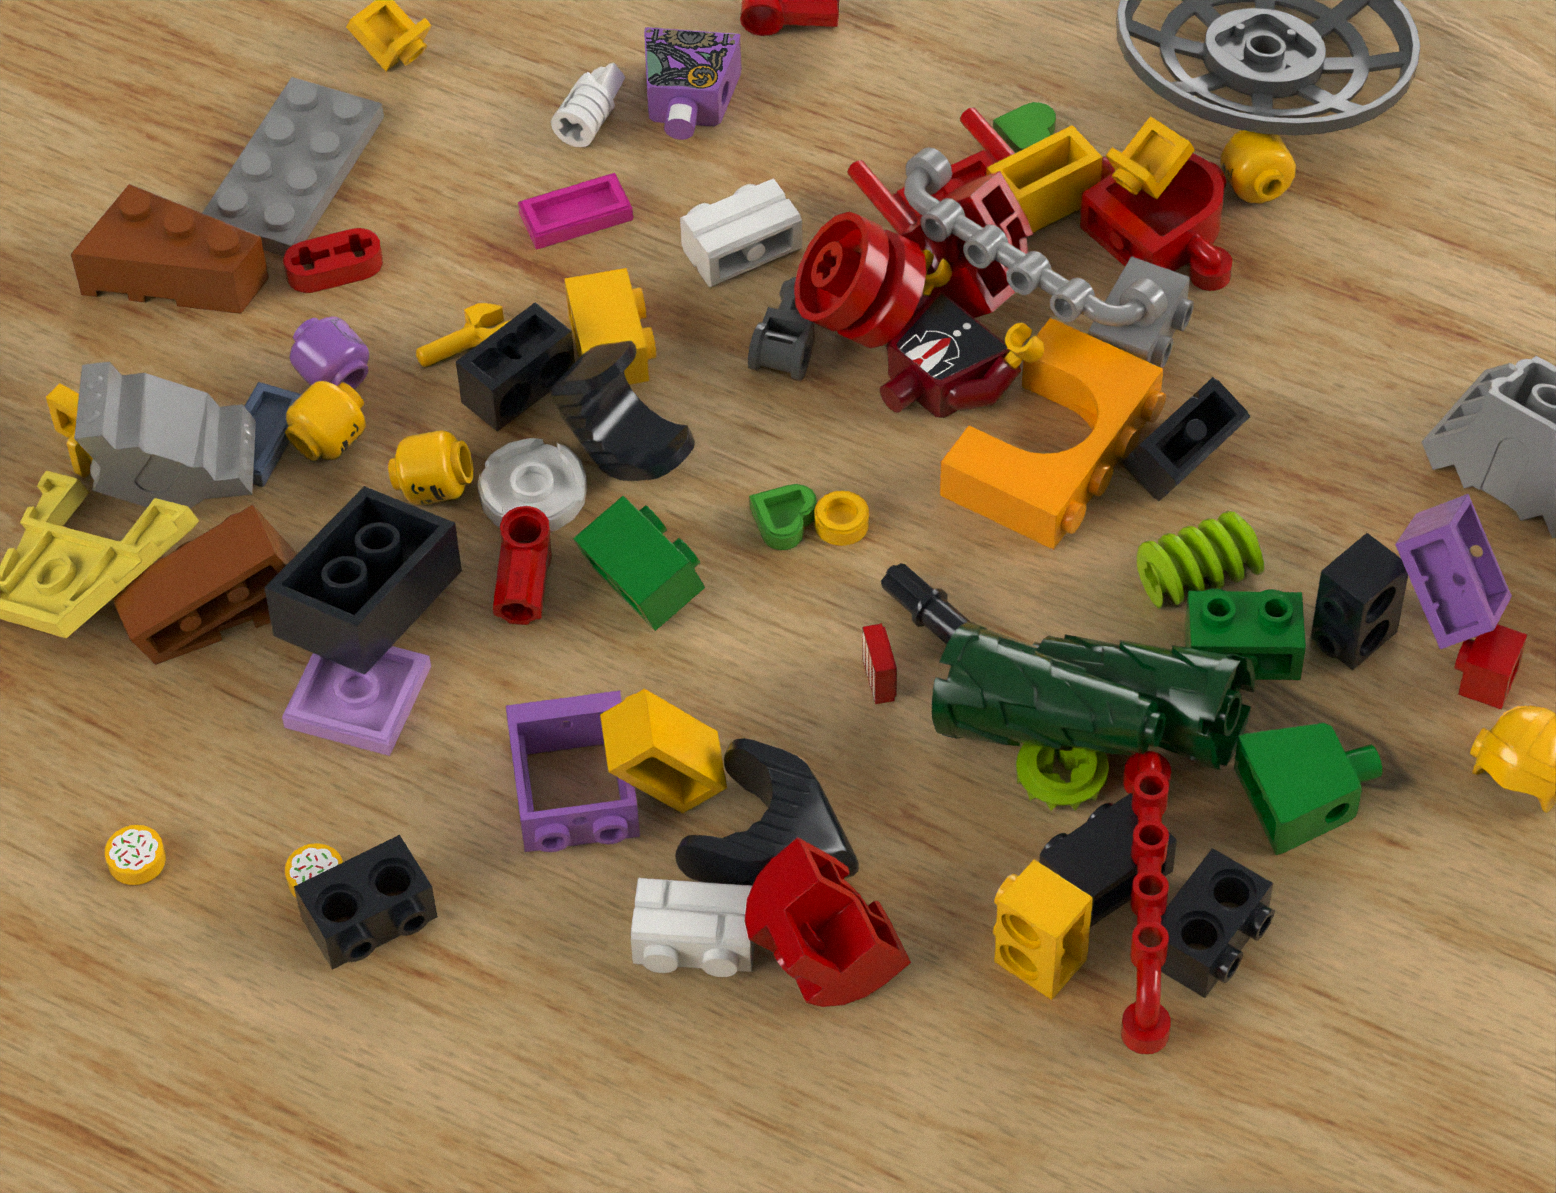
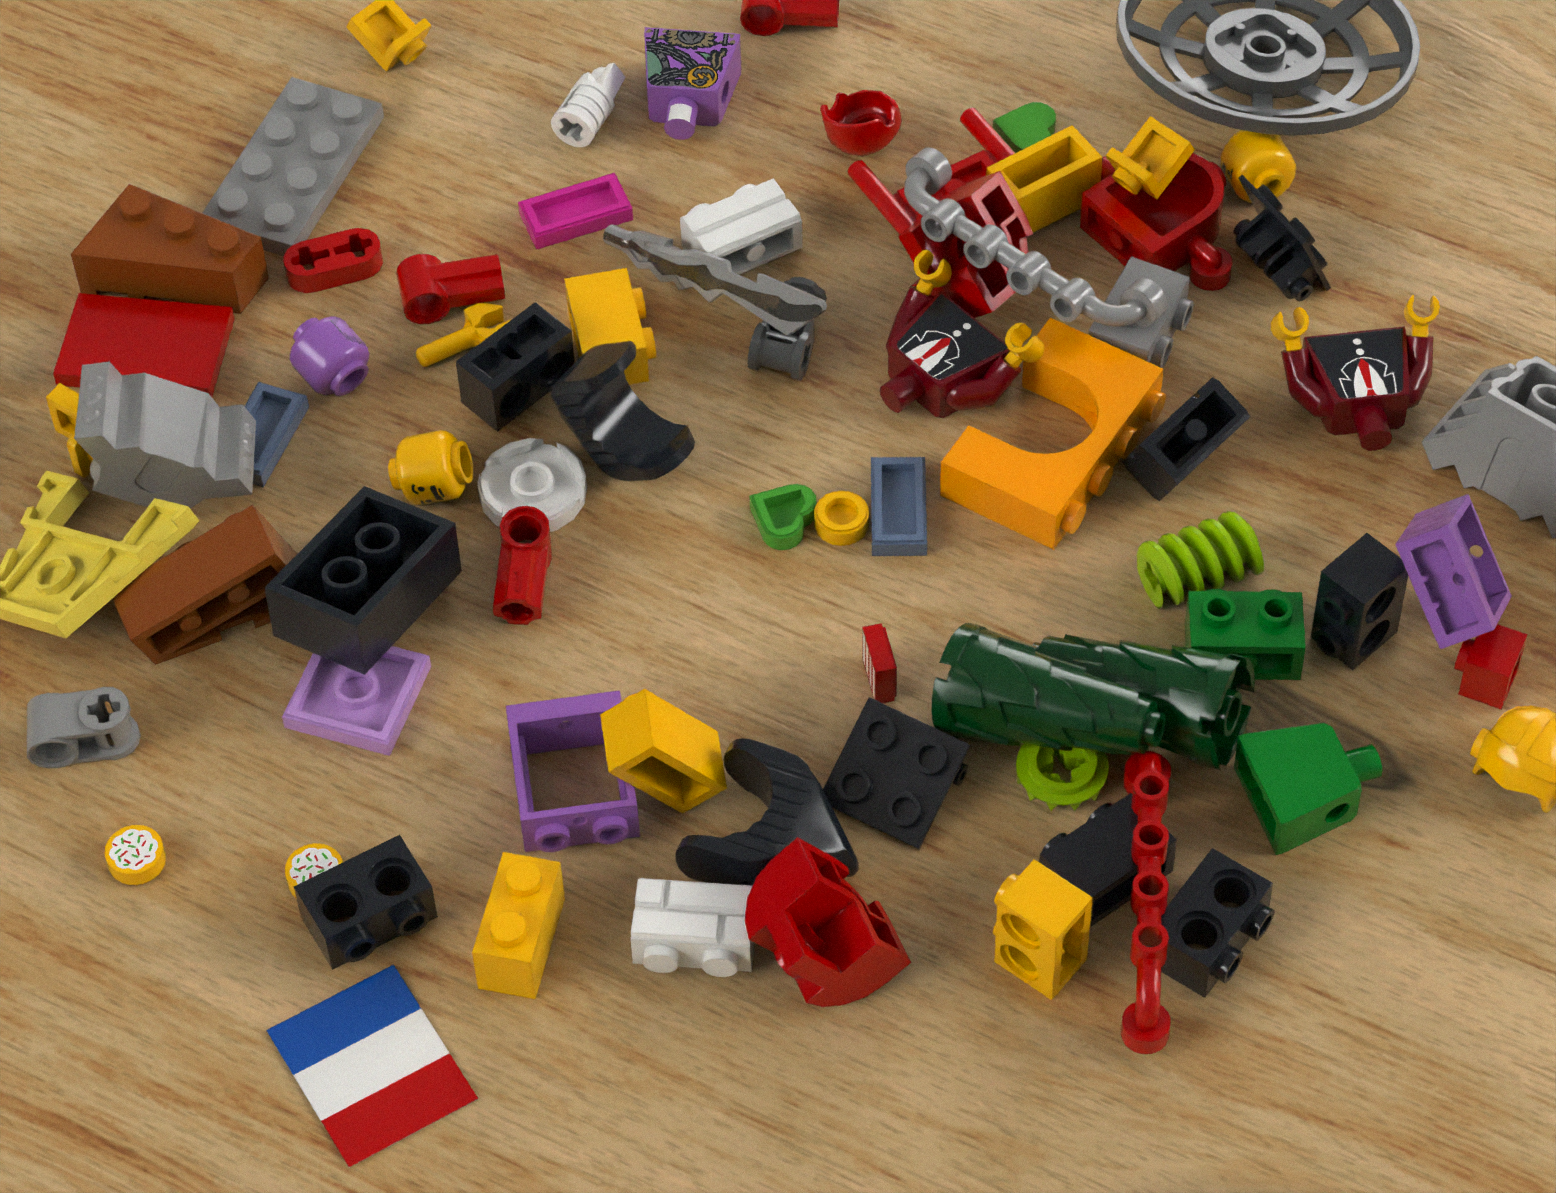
(75, 725): none -> light grey piece
(148, 337): none -> red tile
(325, 420): yellow head -> none
(371, 1065): none -> sticker
(434, 287): none -> red piece
(518, 925): none -> yellow piece
(640, 562): green brick -> none
(712, 276): none -> light grey sword
(860, 280): red wheel -> none
(861, 122): none -> red hair
(895, 772): none -> black hinge
(898, 506): none -> sand blue tile
(925, 604): black axle -> none
(1280, 246): none -> black hinge
(1360, 377): none -> torso

